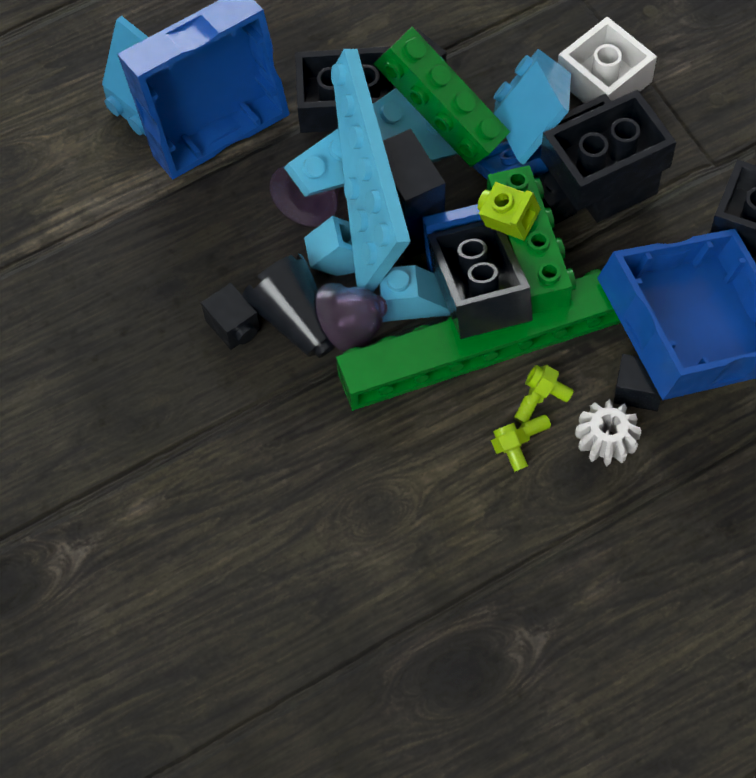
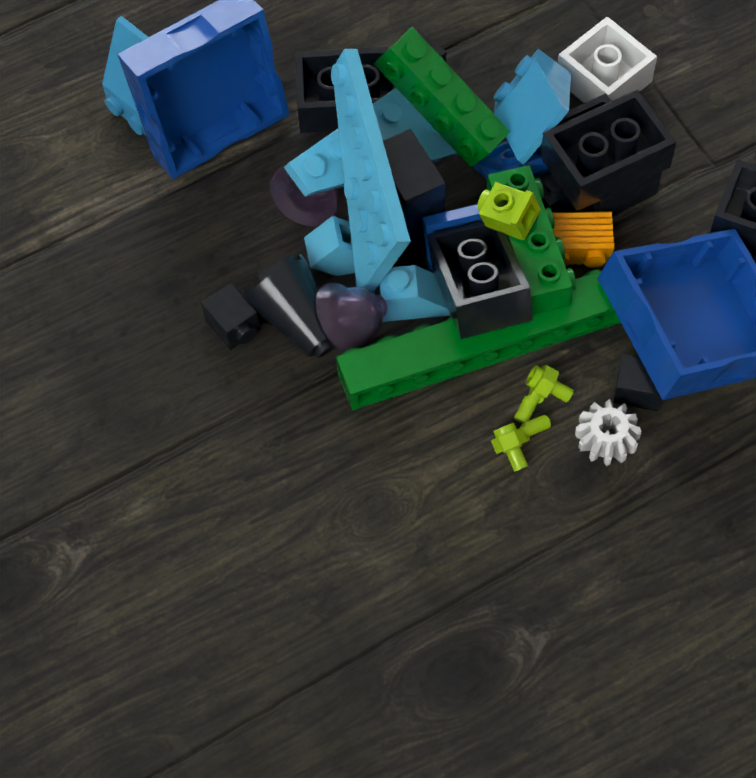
(585, 237): none -> light orange brick

